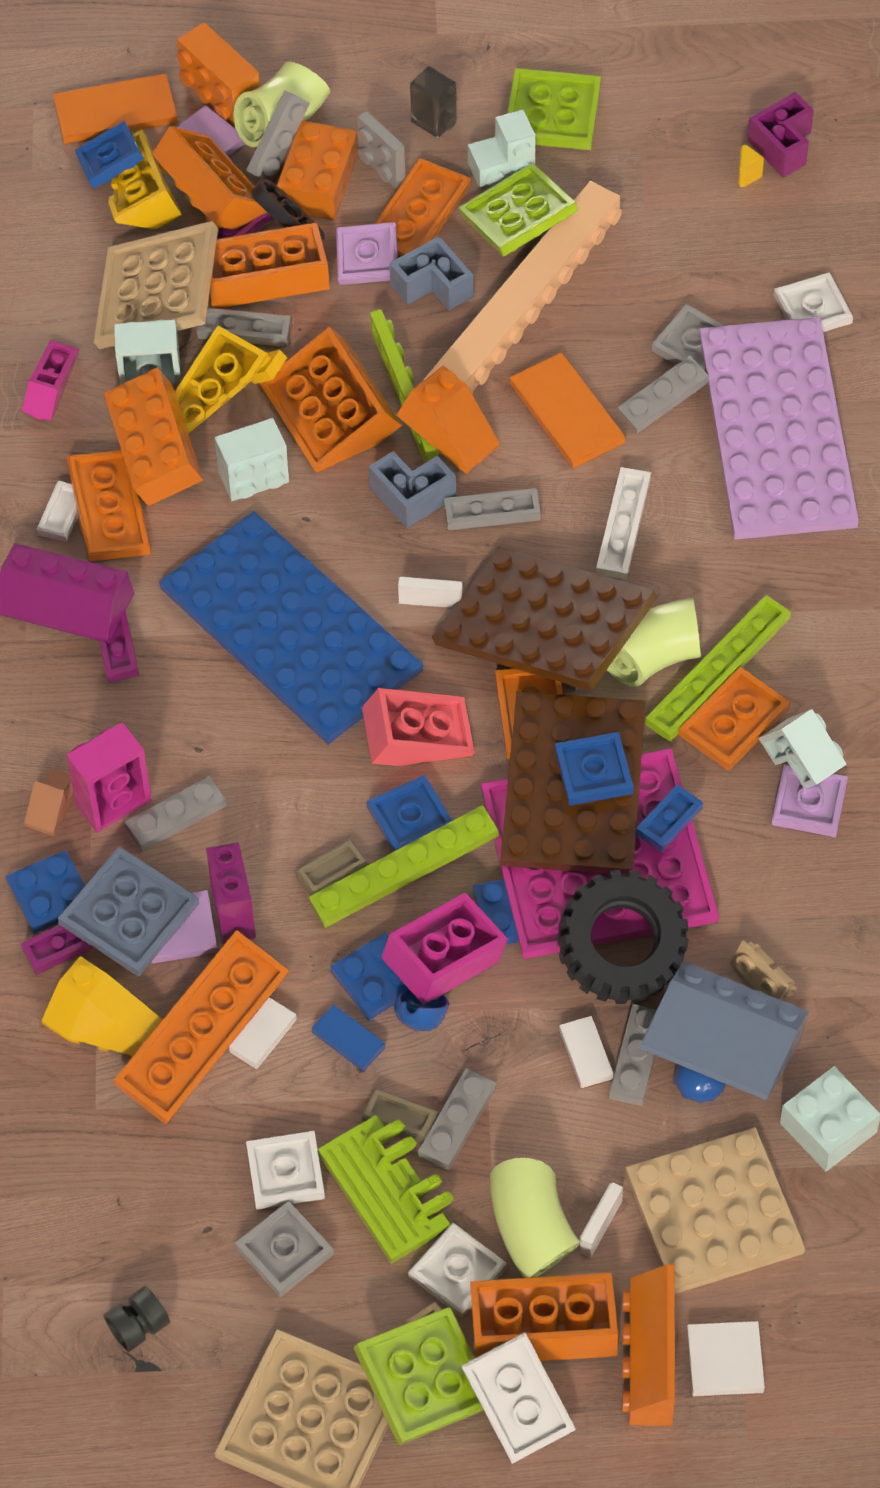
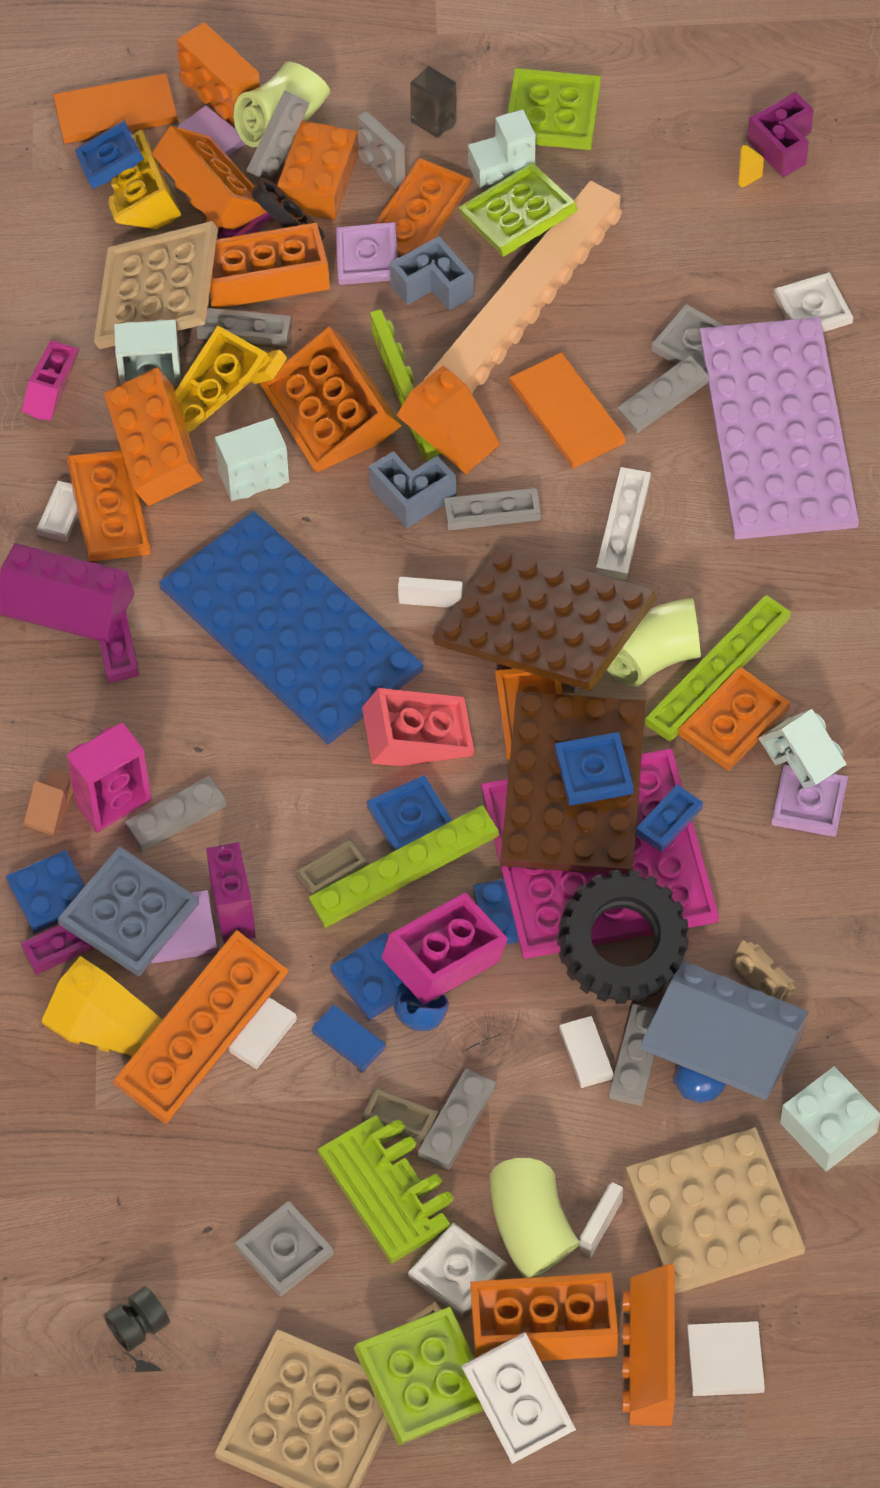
(285, 1170): white plate -> none

